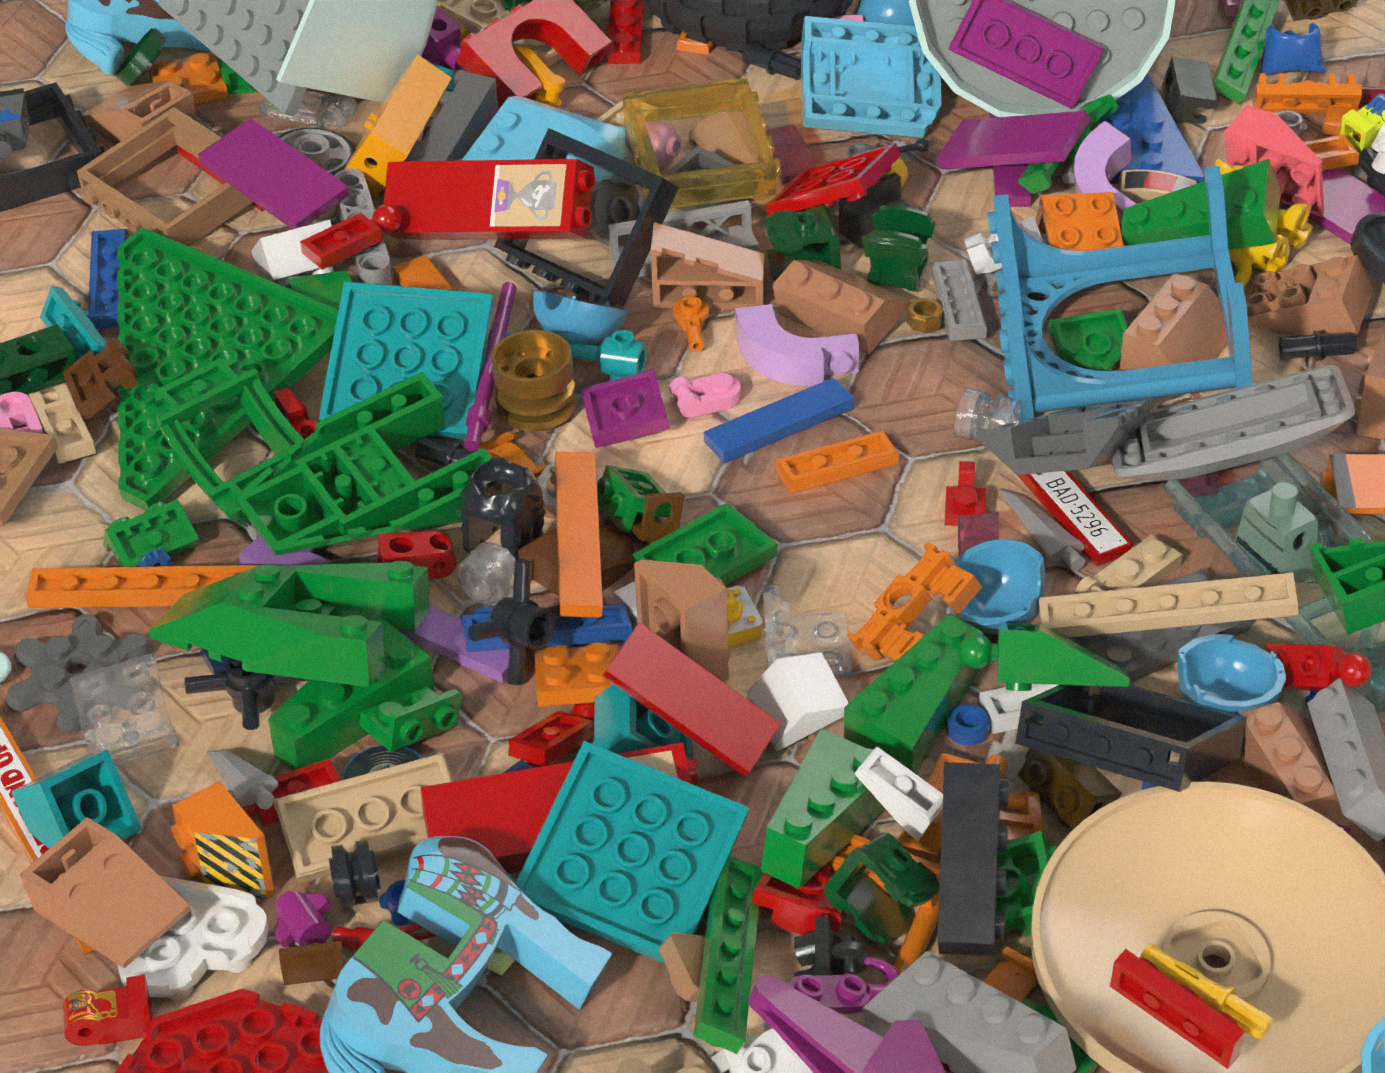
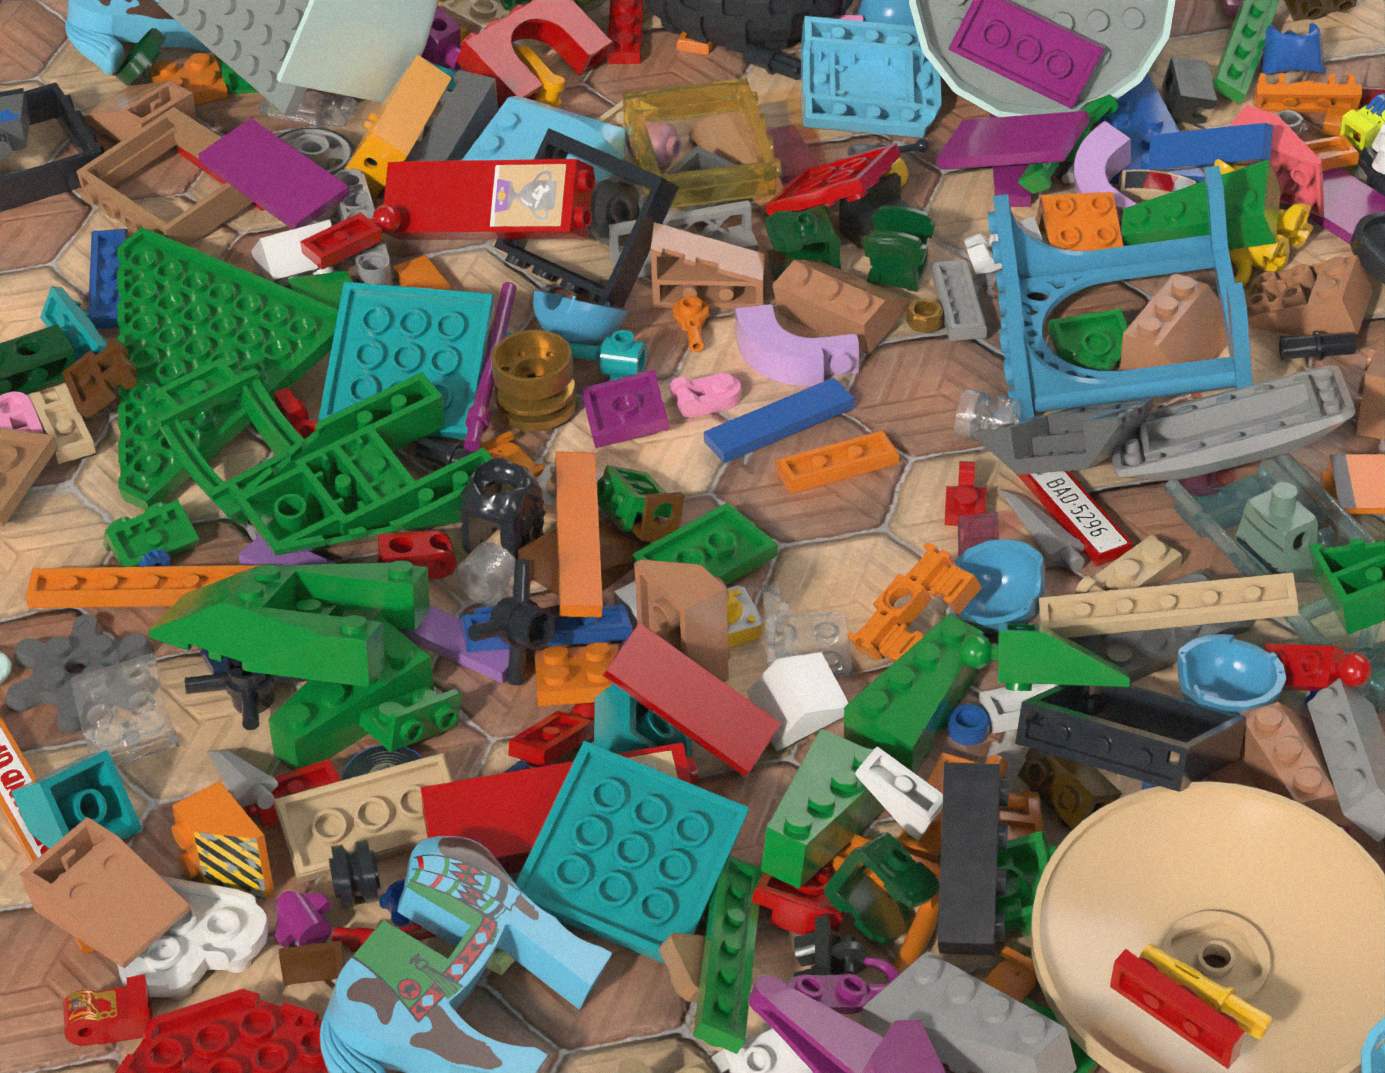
(1202, 147): none -> blue tile

